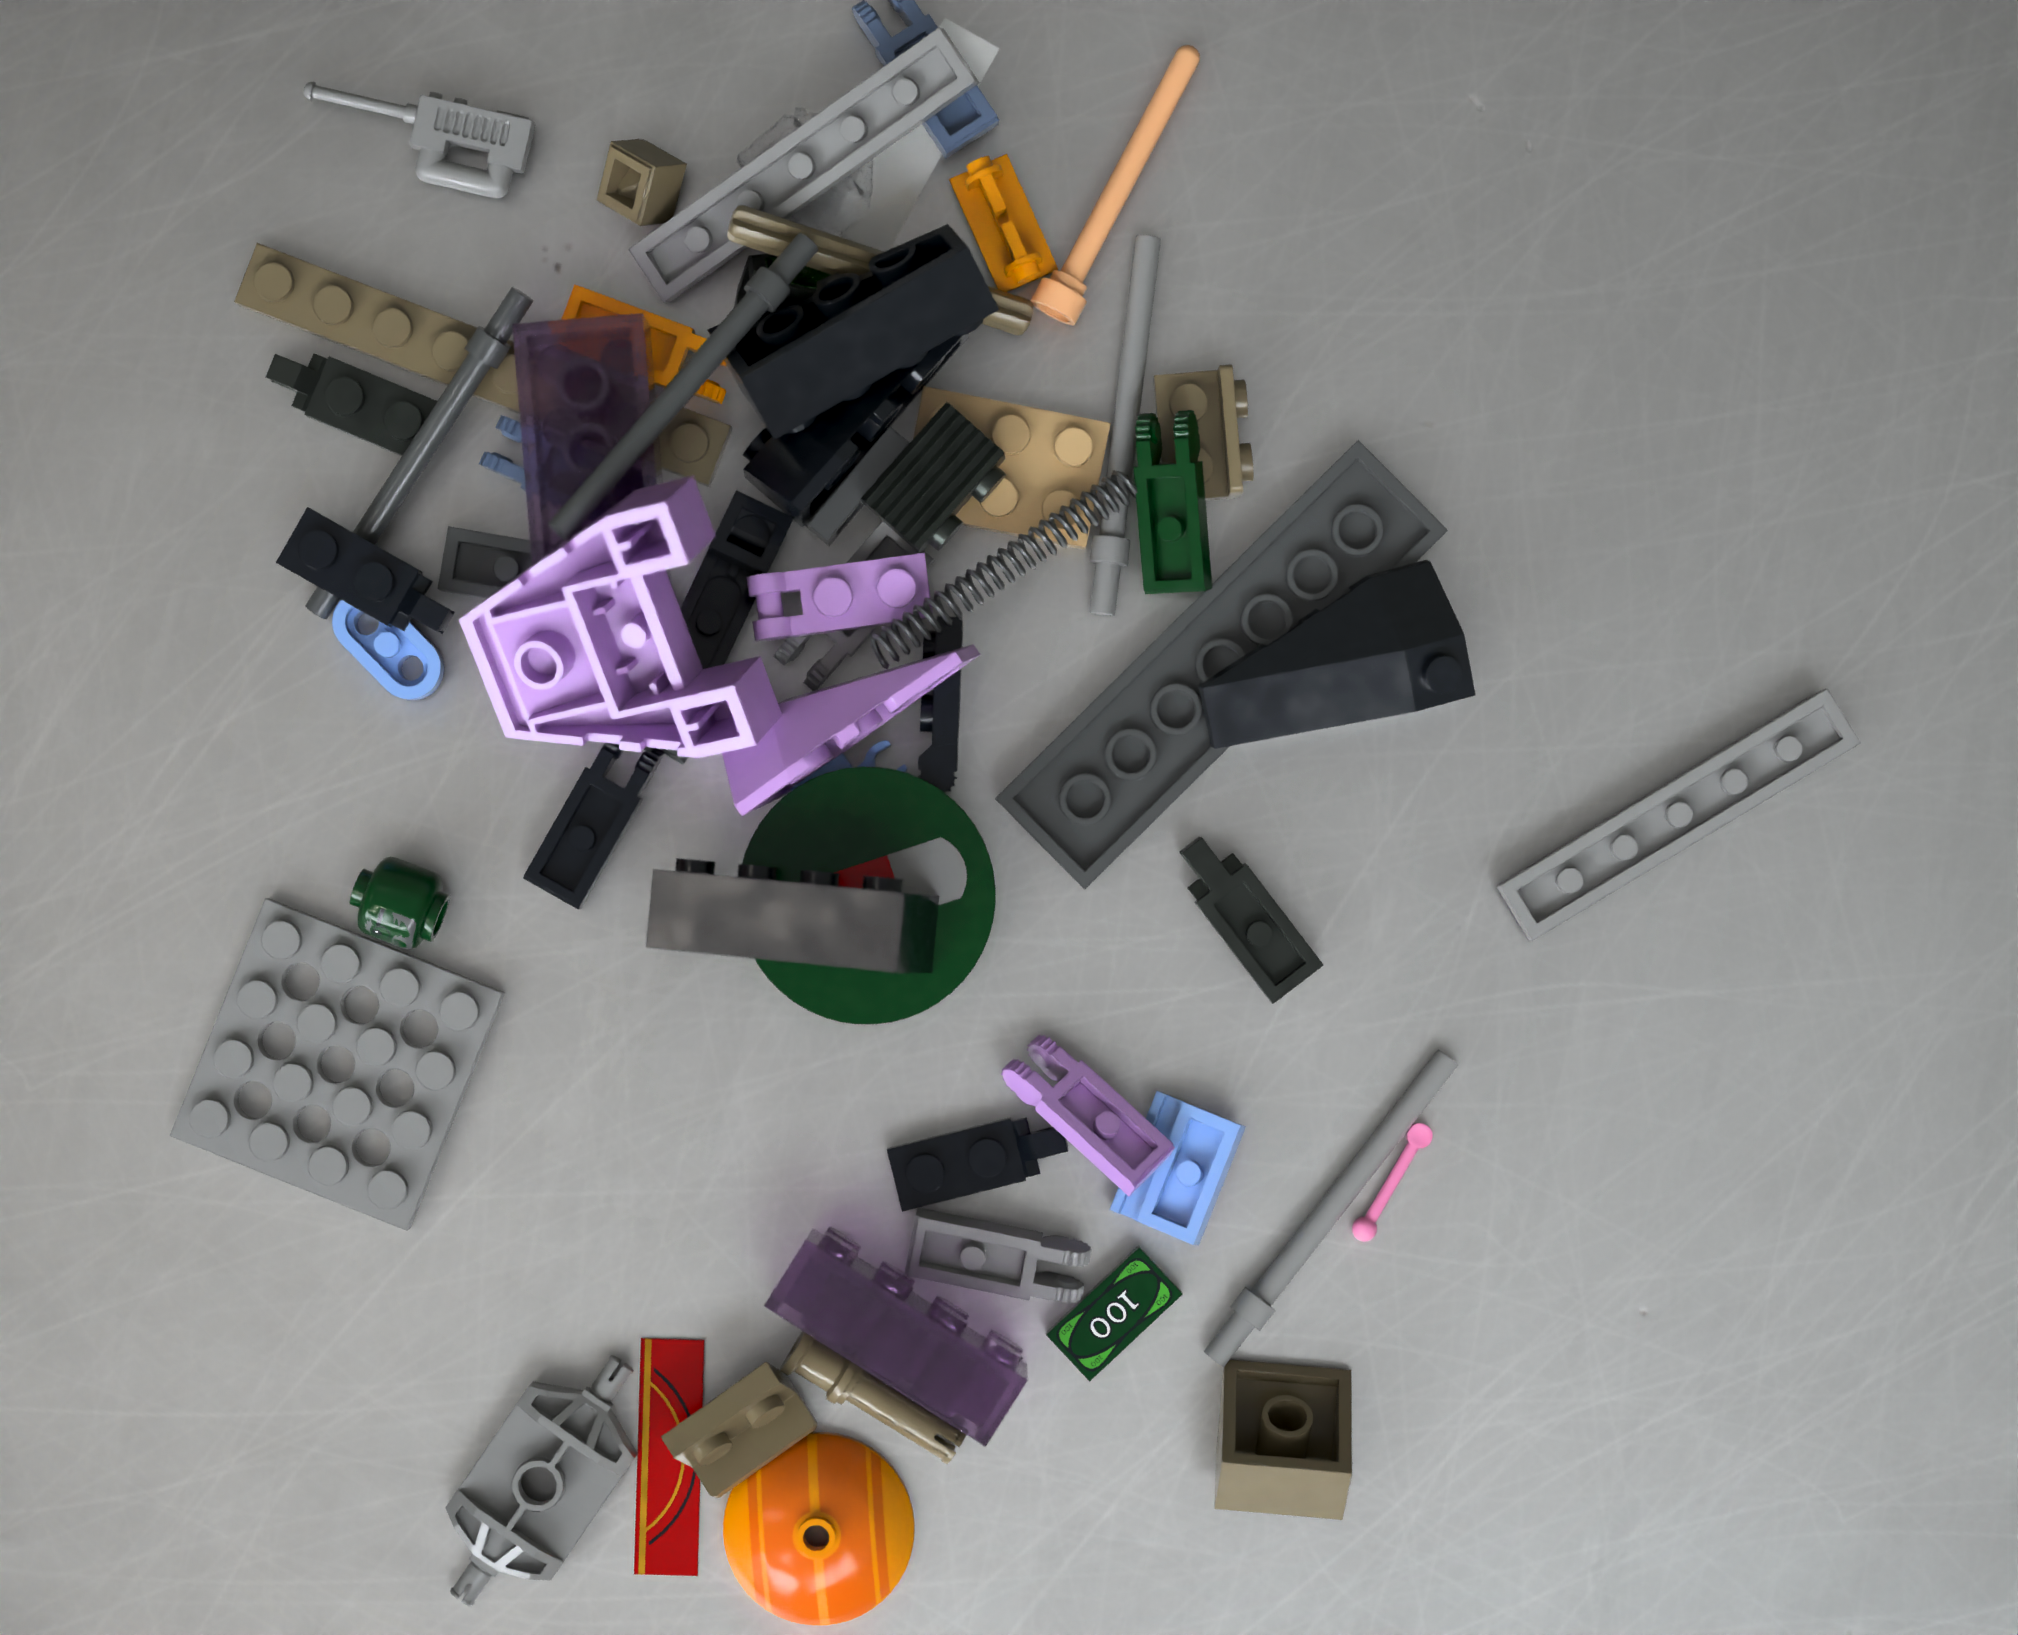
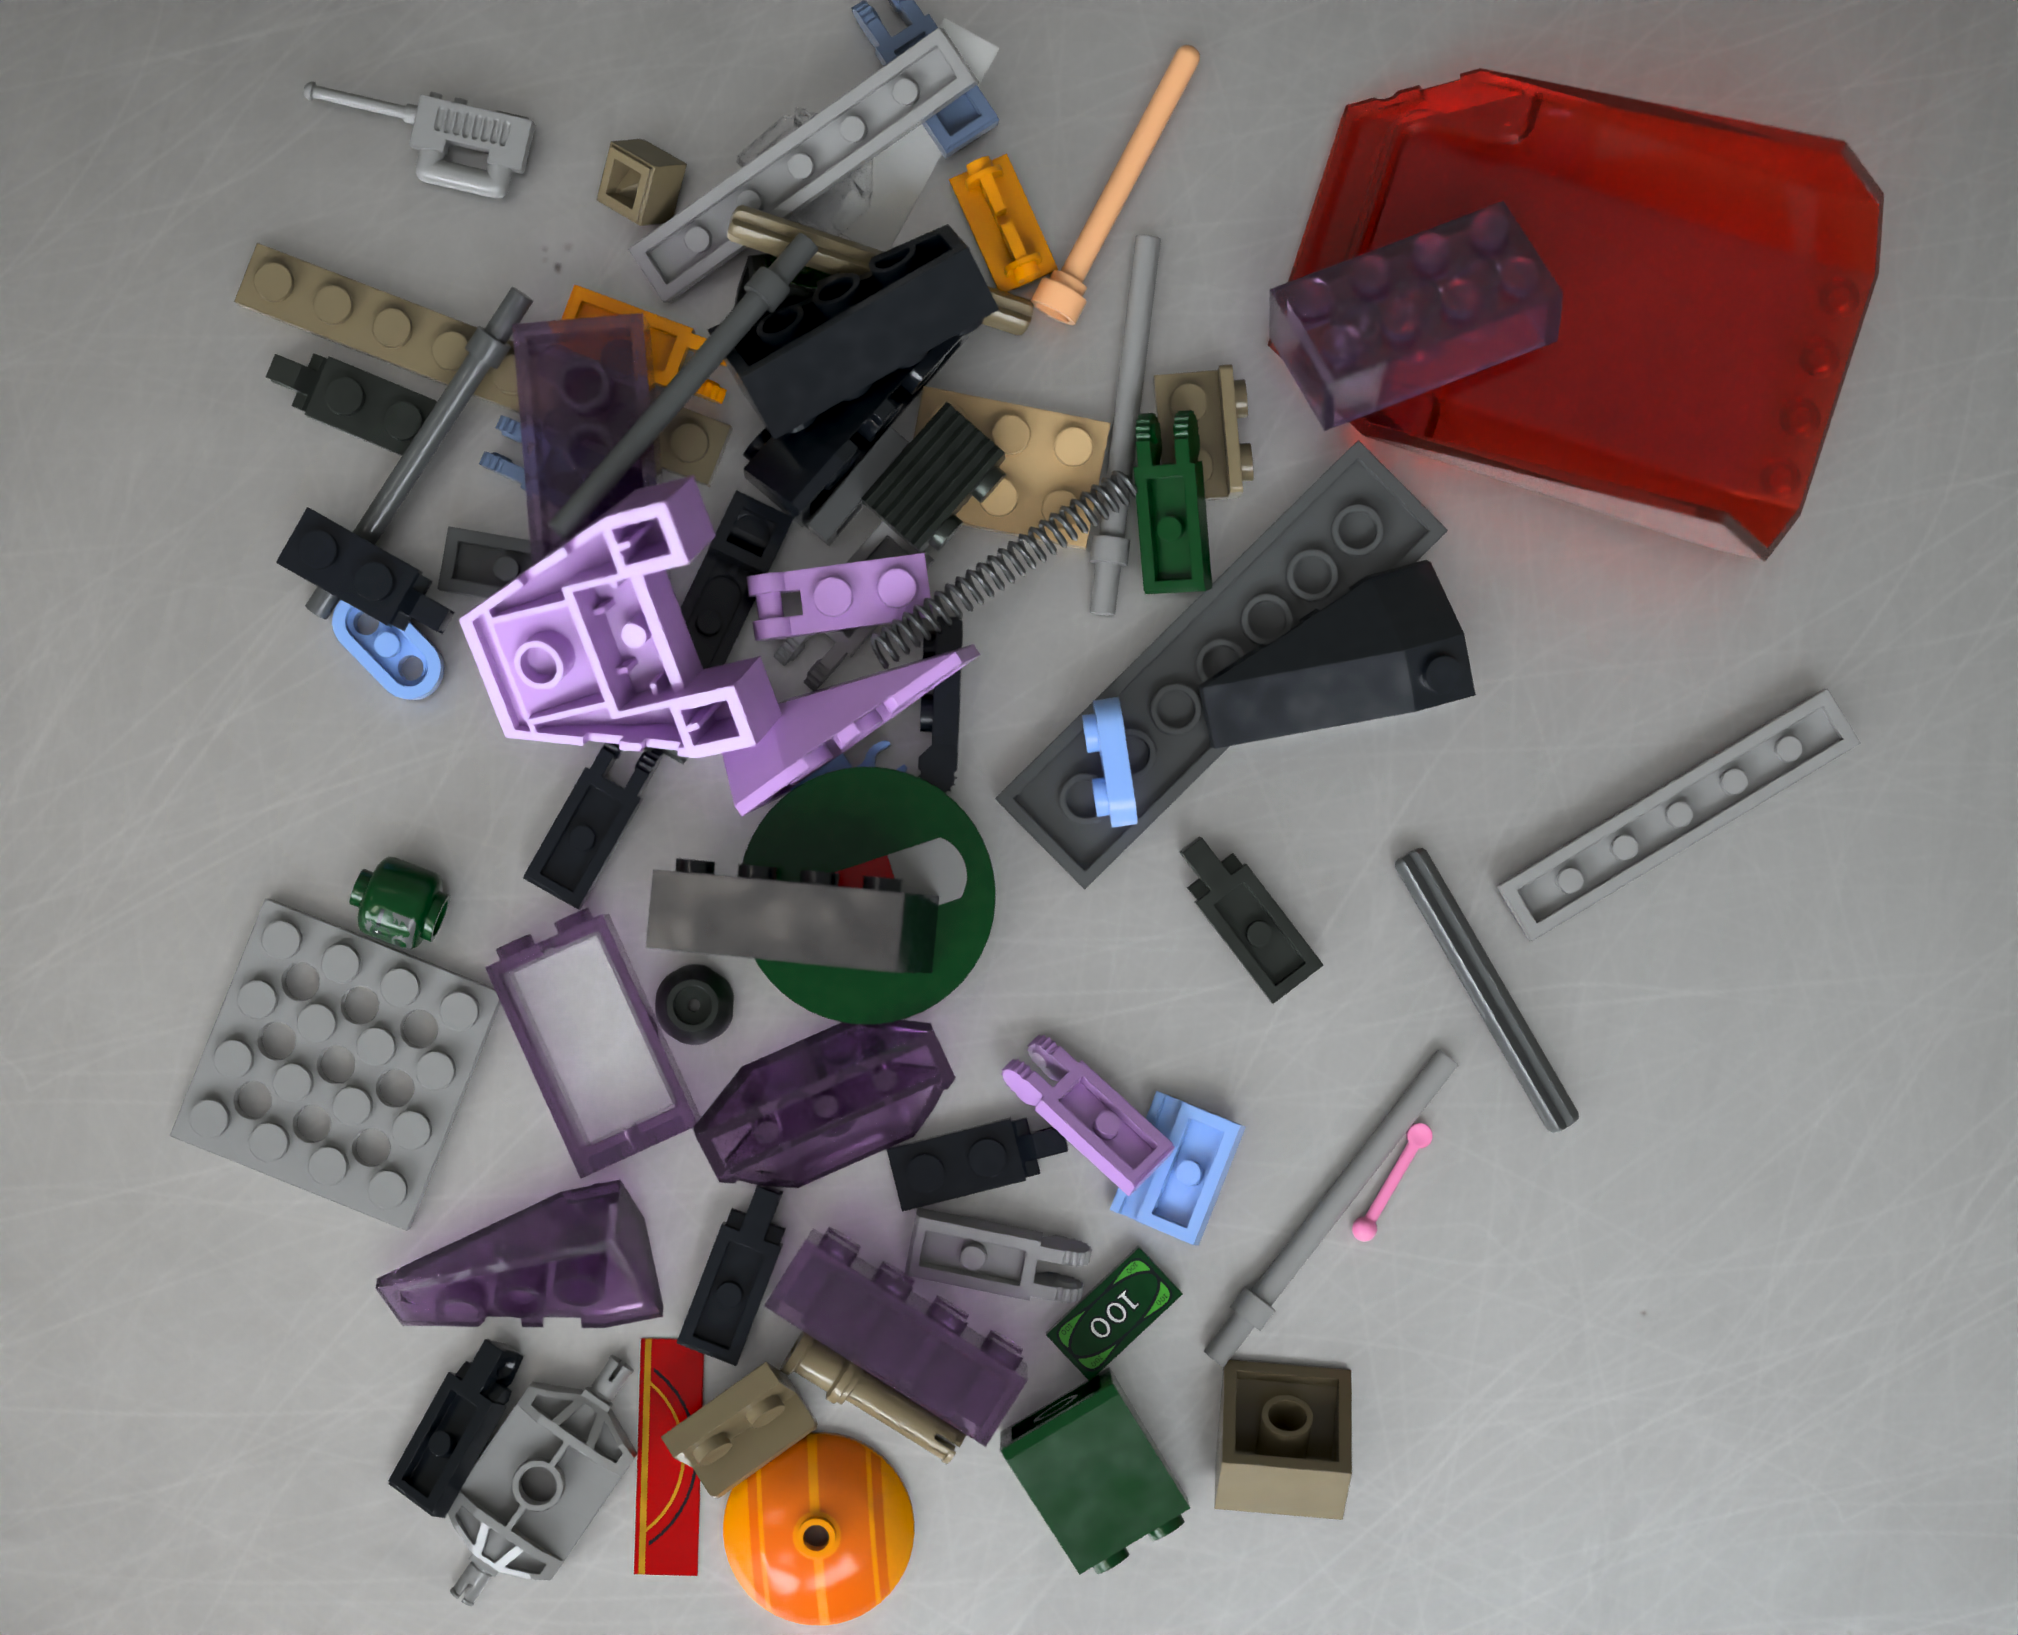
(456, 1429): none -> black hinge
(560, 1258): none -> clear purple wedge
(592, 1041): none -> clear window
(715, 1001): none -> pearl dark grey plate
(735, 1279): none -> black hinge
(824, 1103): none -> clear purple wedge
(1094, 1473): none -> dark green slope
(1106, 734): none -> light blue plate
(1414, 315): none -> clear purple brick
(1487, 990): none -> dark grey axle
(1700, 279): none -> clear red windscreen

